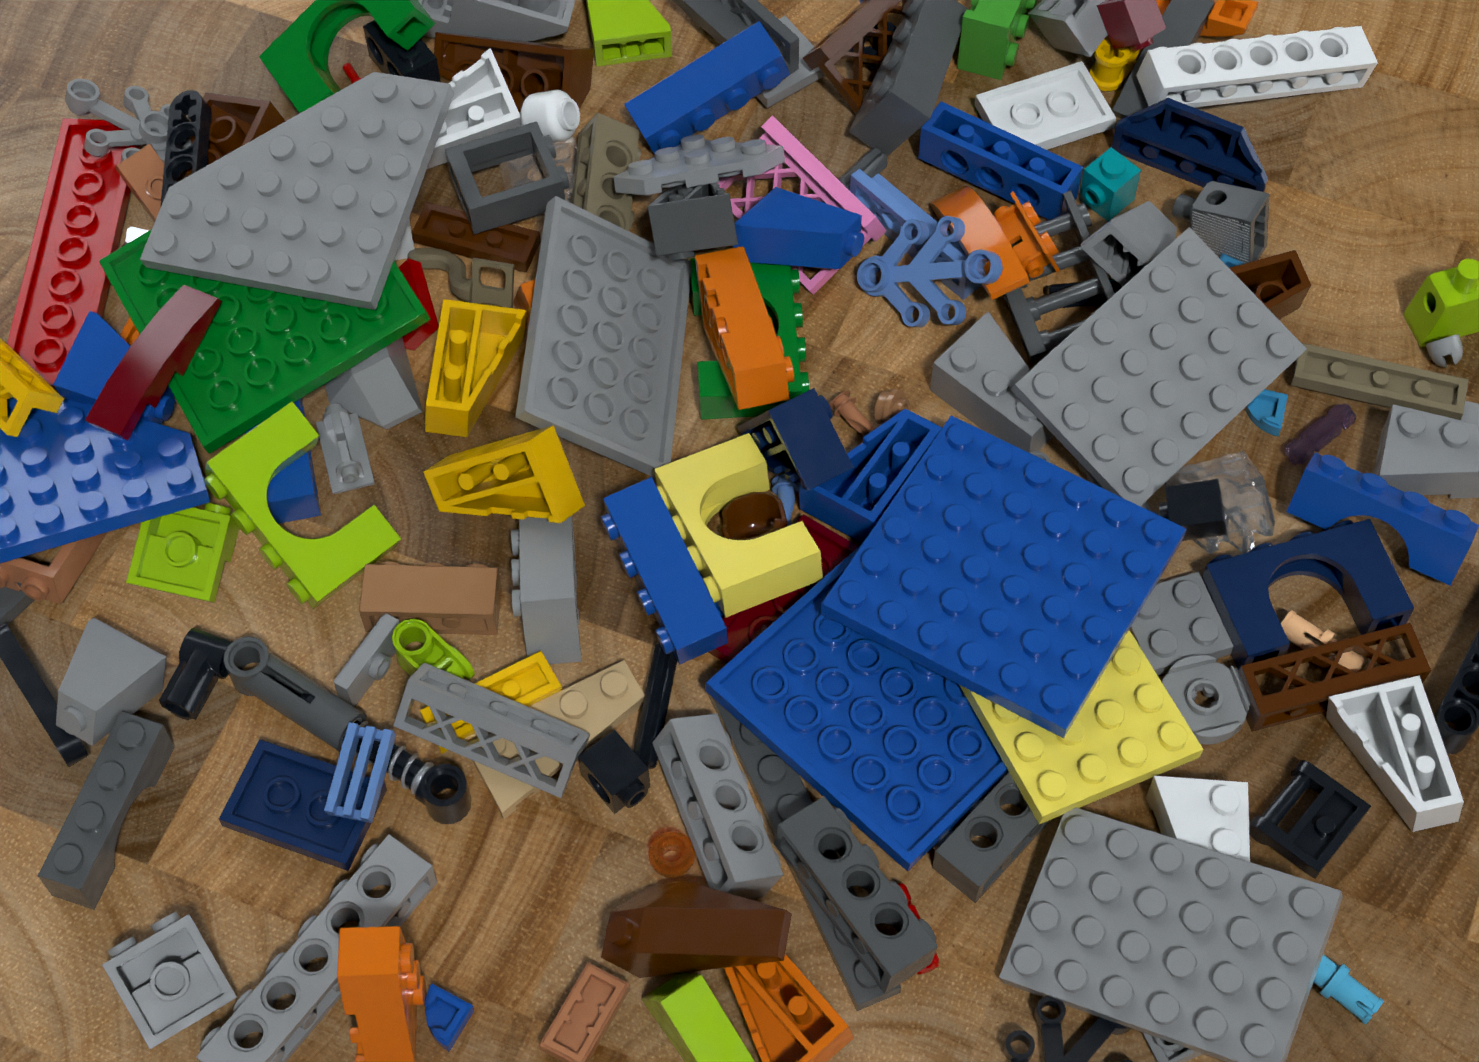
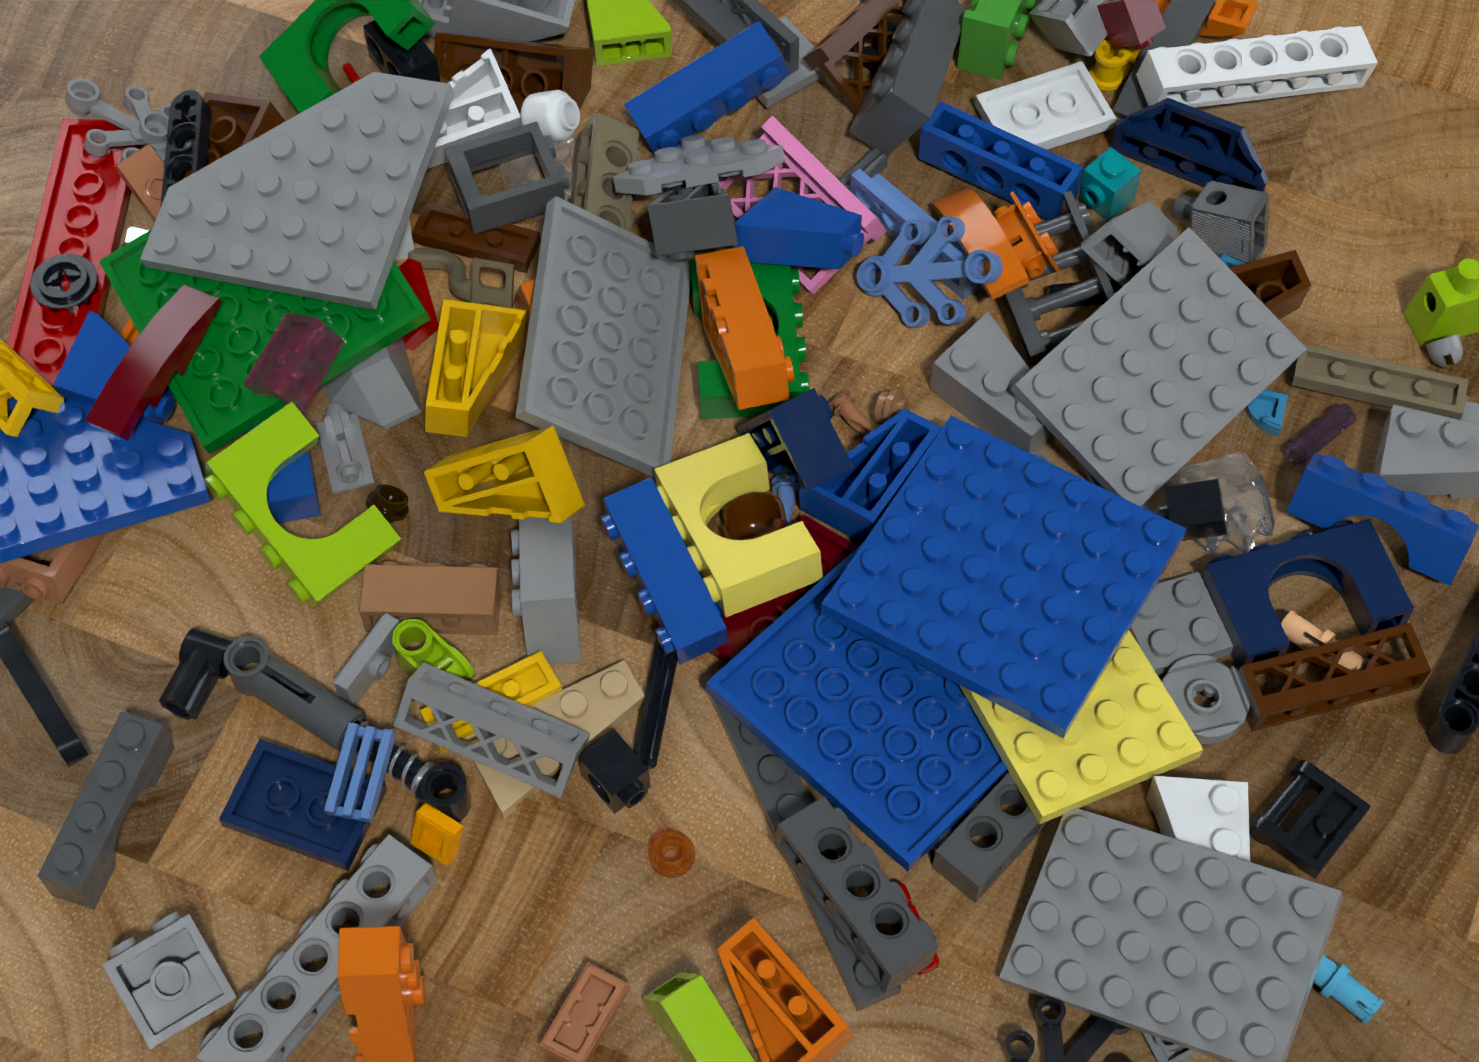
(47, 280): none -> black gear
(105, 678): light grey slope -> none
(184, 552): lime plate -> none
(295, 360): none -> clear pink bracket
(390, 502): none -> dark brown plate
(436, 834): none -> light orange tile
(446, 1016): blue tile -> none
(691, 930): reddish brown wedge -> none
(717, 806): light grey brick -> none
(1401, 749): white wedge -> none

